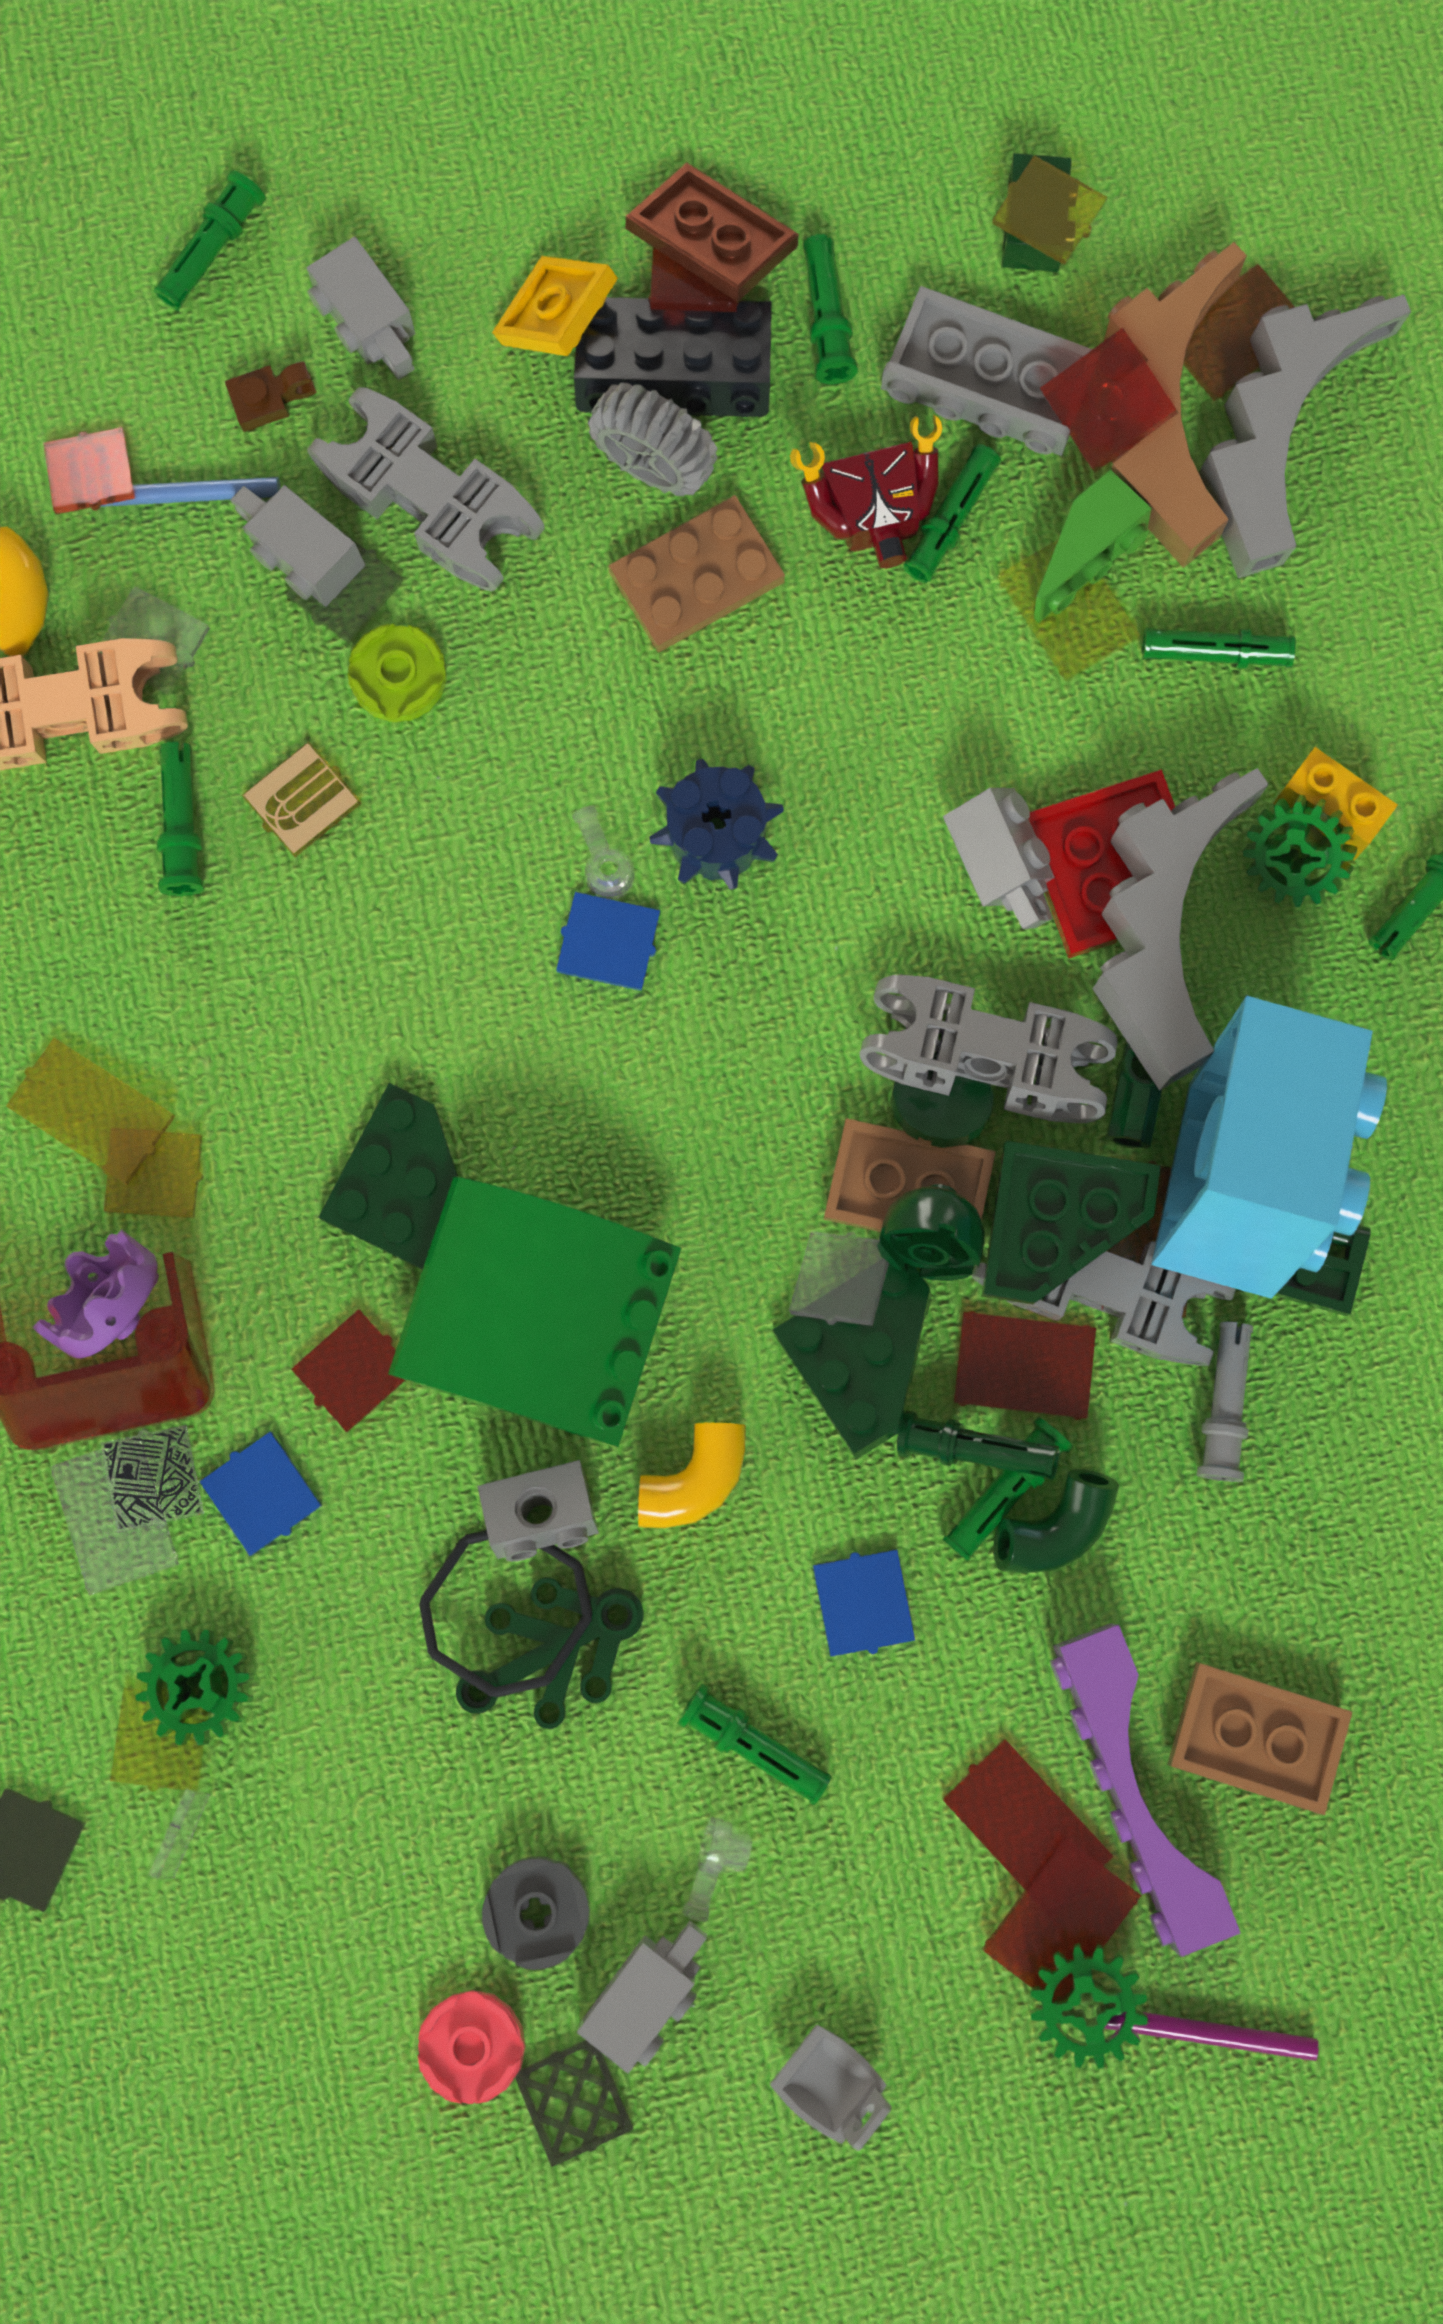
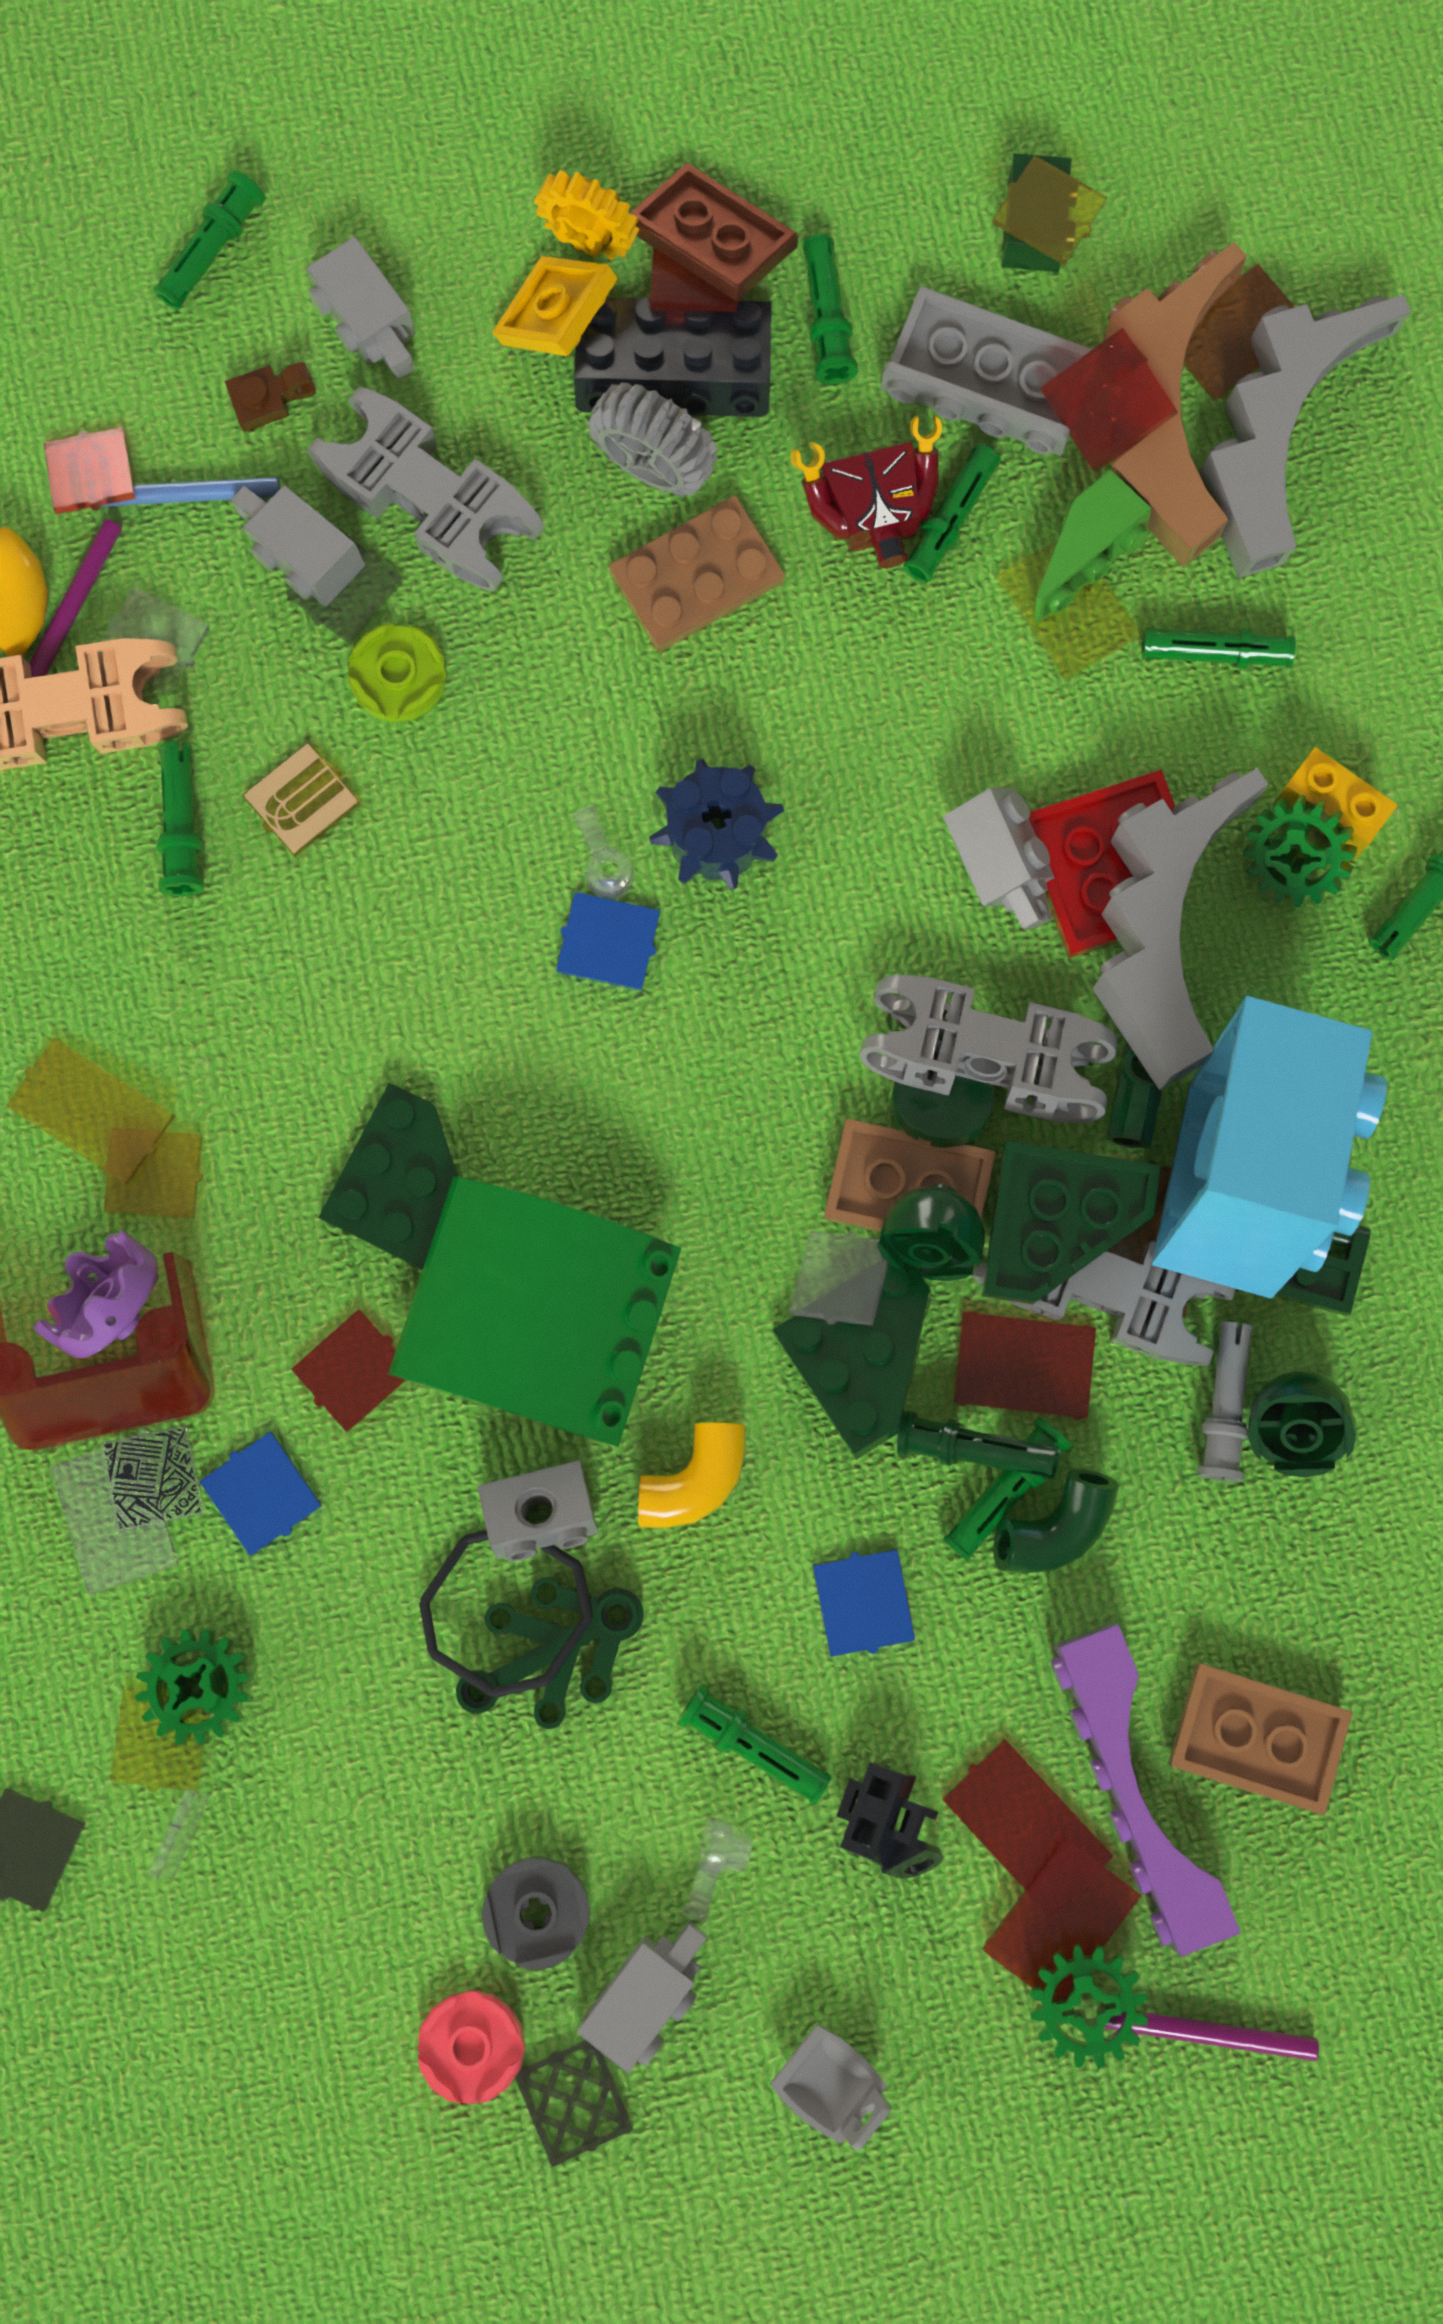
(74, 598): none -> magenta bar
(586, 215): none -> yellow gear
(874, 1823): none -> black piece
(1301, 1424): none -> dark green cylinder

